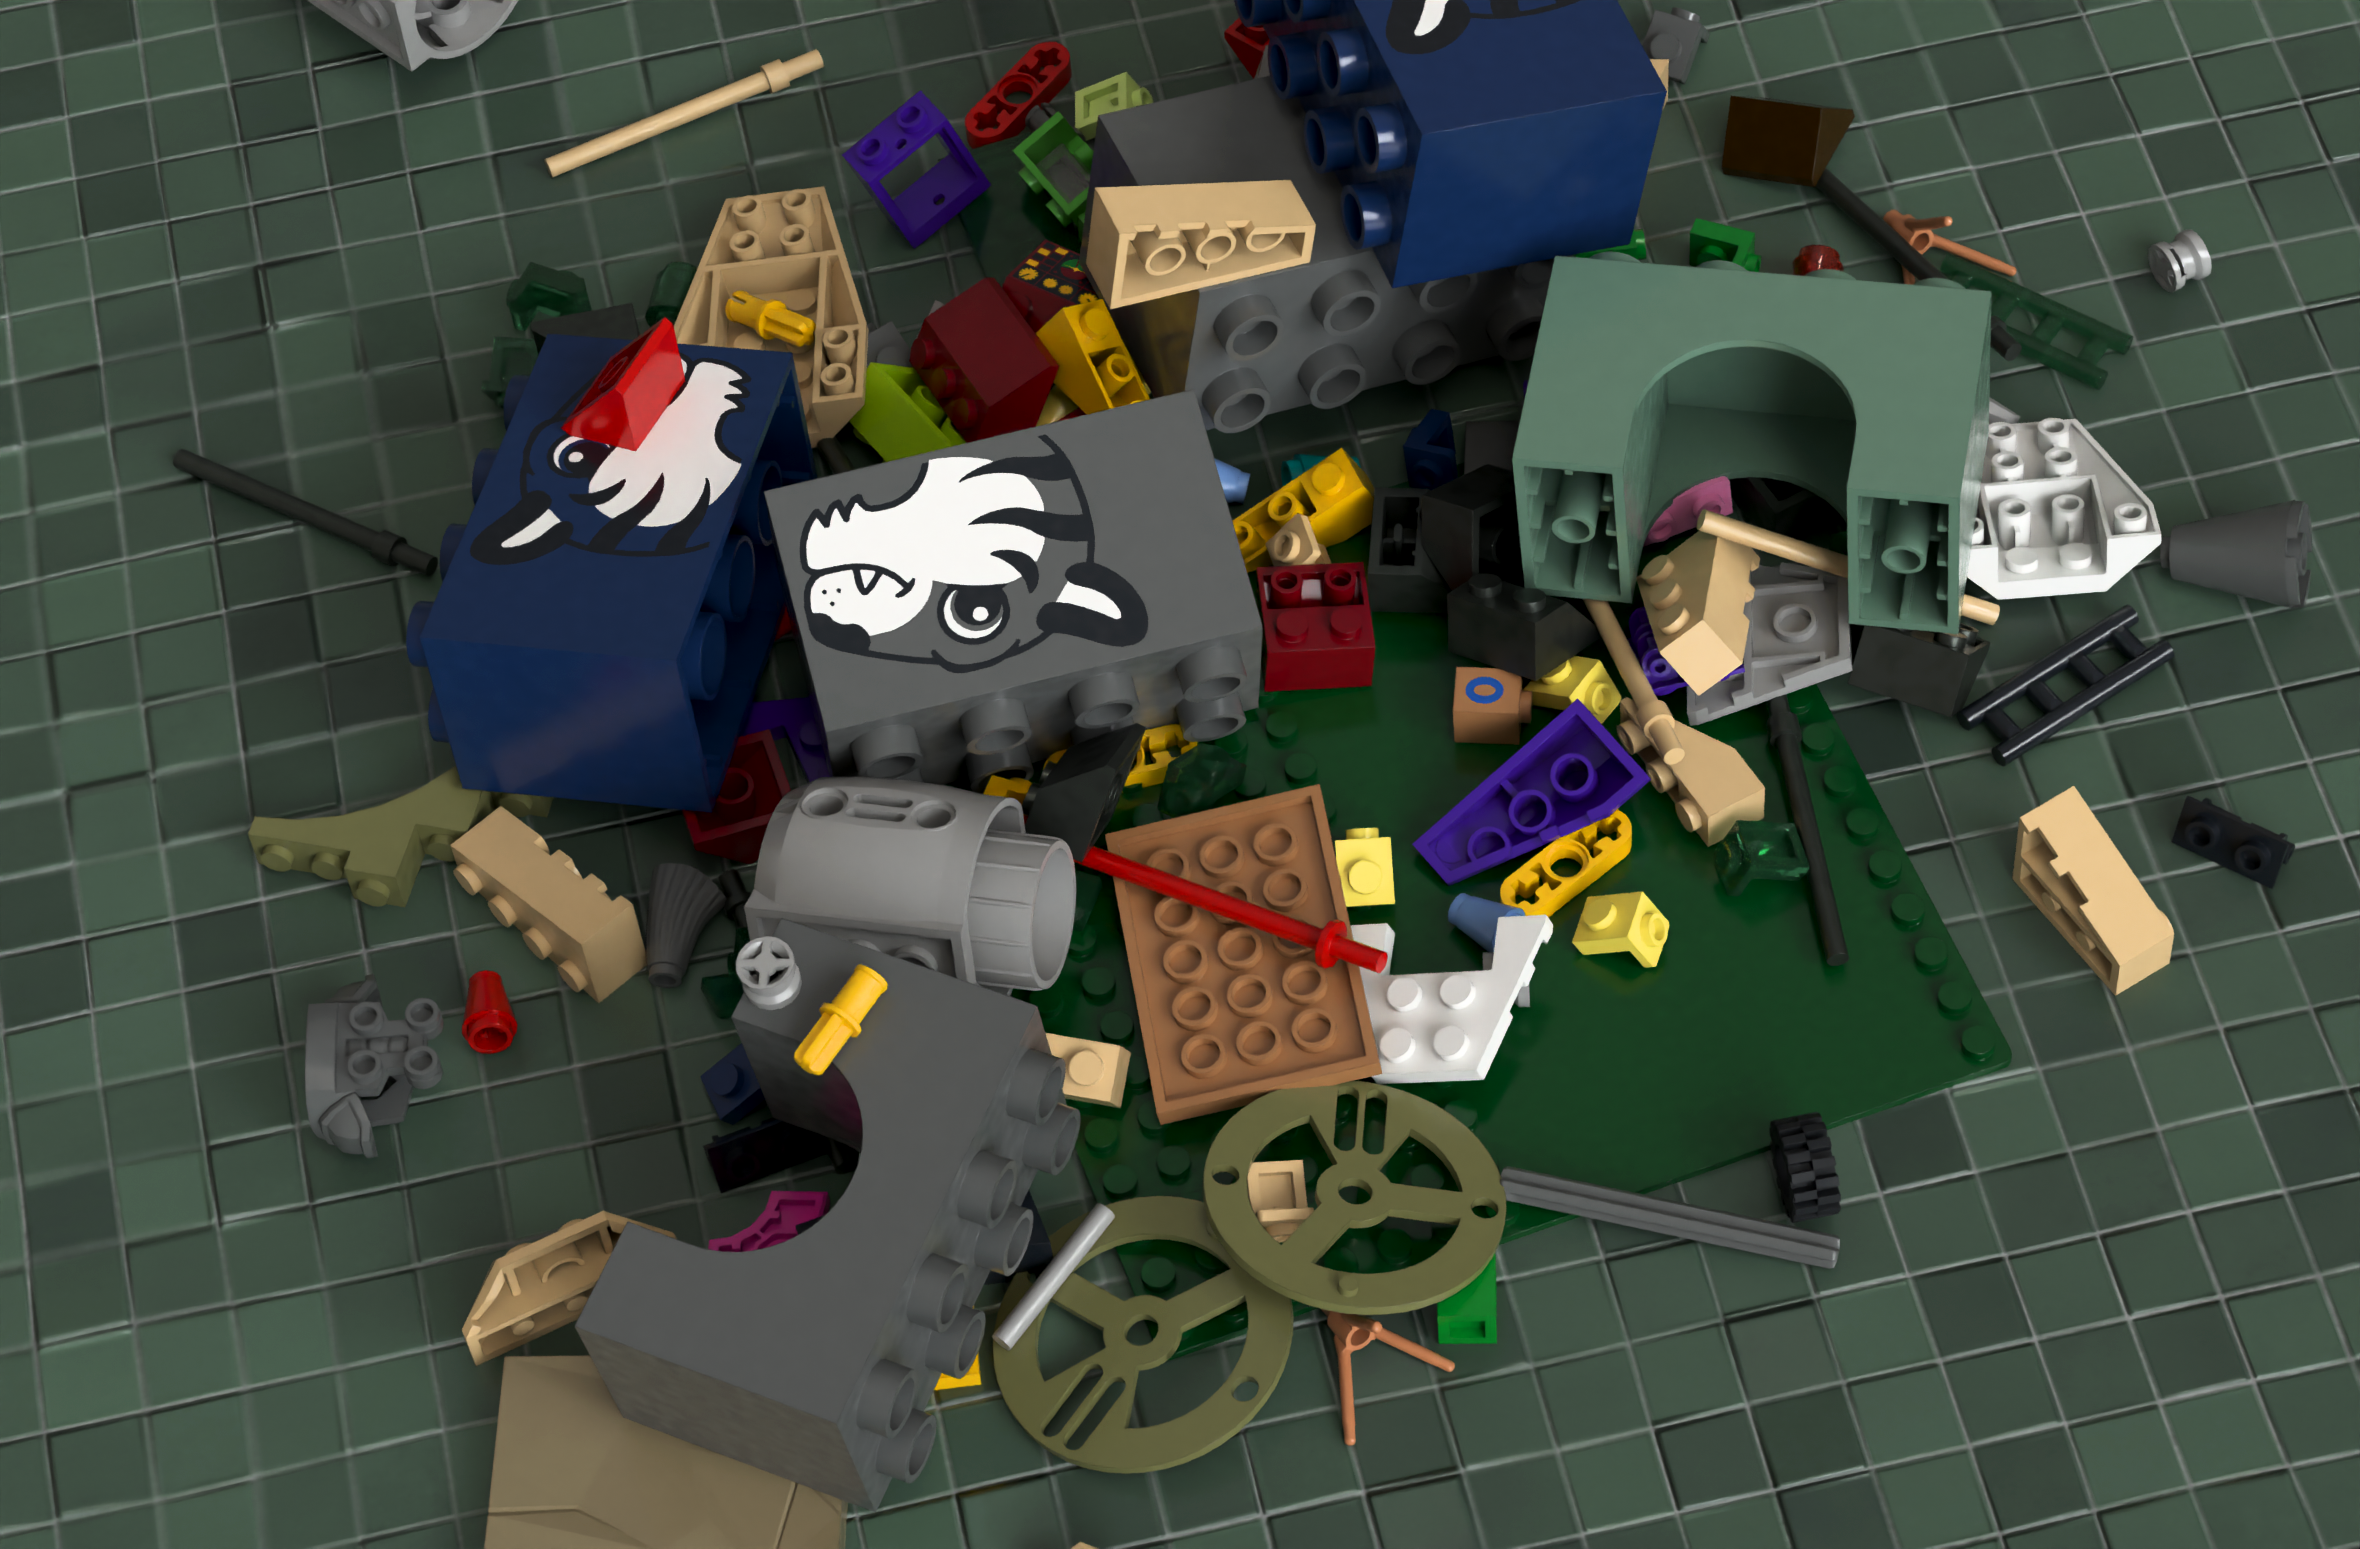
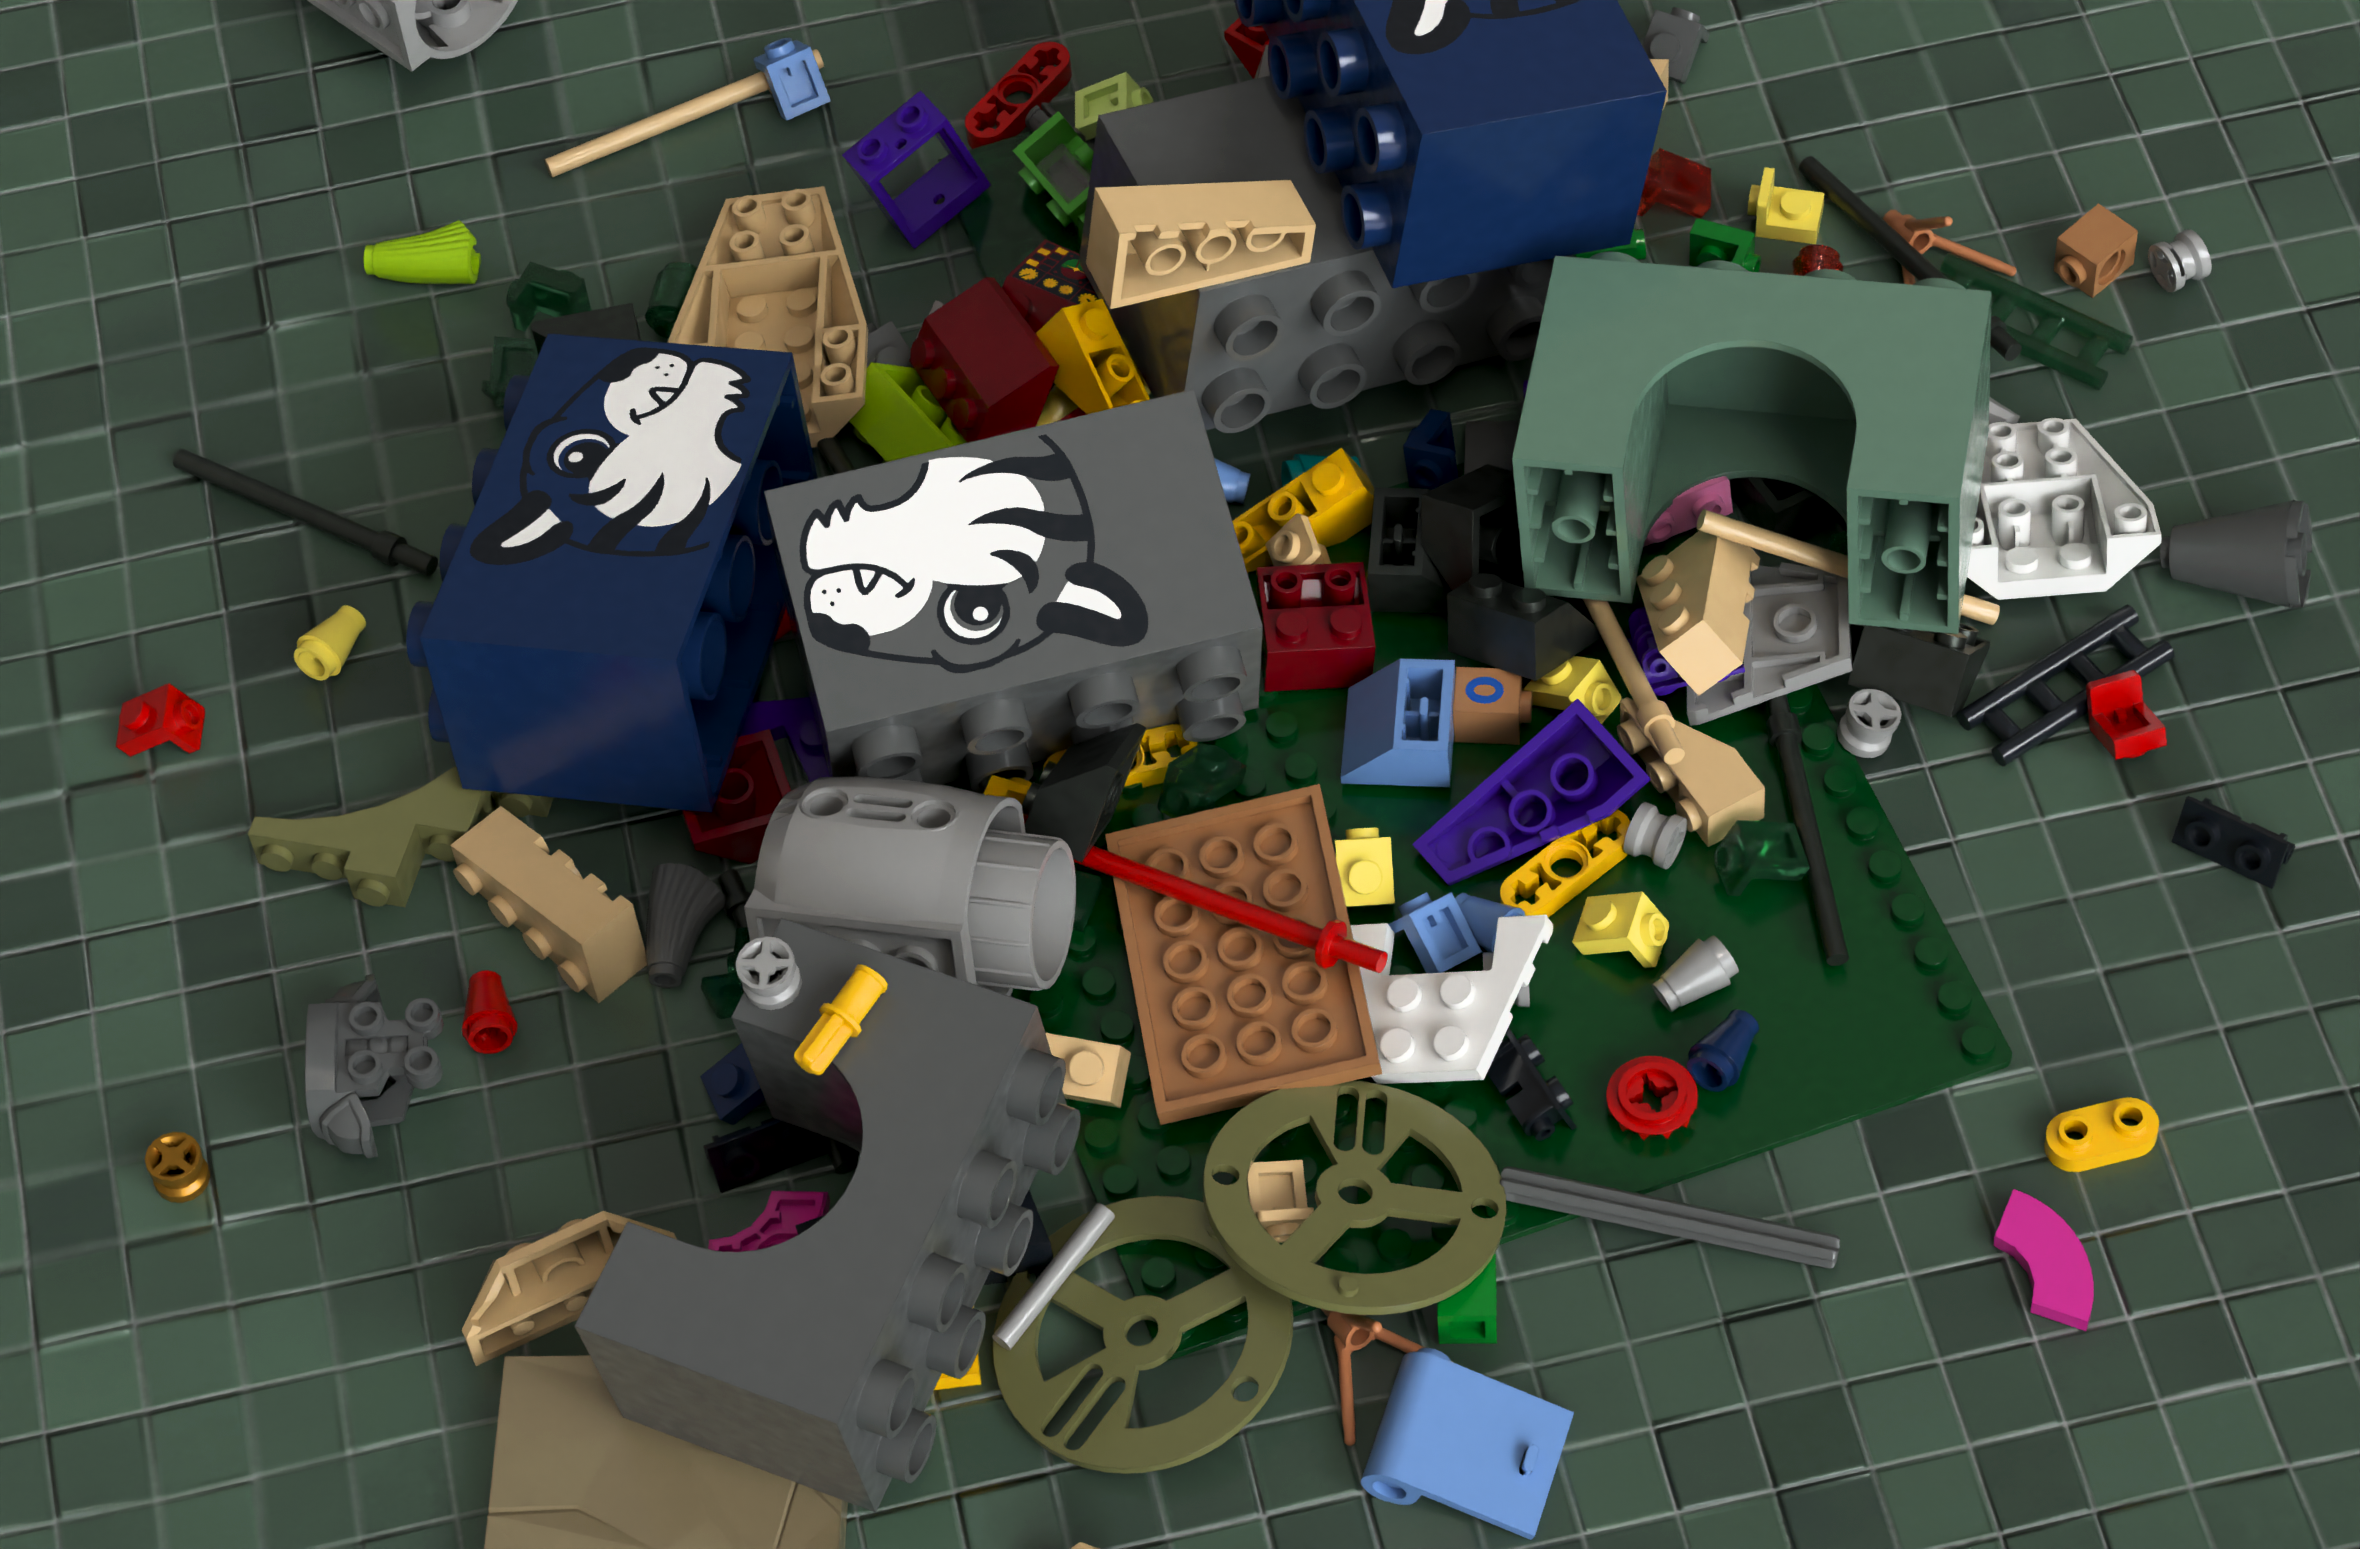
(160, 717): none -> red bracket
(178, 1152): none -> pearl gold wheel
(327, 645): none -> light yellow cone
(427, 258): none -> lime piece
(630, 391): red slope -> none
(770, 319): yellow axle -> none
(792, 77): none -> medium blue bracket
(1401, 725): none -> medium blue slope
(1437, 932): none -> medium blue bracket
(1463, 1443): none -> medium blue door
(1540, 1101): none -> black hinge
(1655, 835): none -> light grey wheel
(1665, 1079): none -> red gear
(1676, 184): none -> clear red bracket
(1696, 973): none -> light grey cone
(1720, 1055): none -> dark blue cone
(1782, 139): dark brown slope -> none
(1785, 212): none -> light yellow bracket
(1805, 1167): black tyre -> none
(1869, 723): none -> light grey wheel
(2051, 1257): none -> dark pink tile
(2090, 892): tan wedge -> none
(2095, 250): none -> medium nougat brick
(2104, 1134): none -> yellow plate
(2121, 717): none -> red bracket

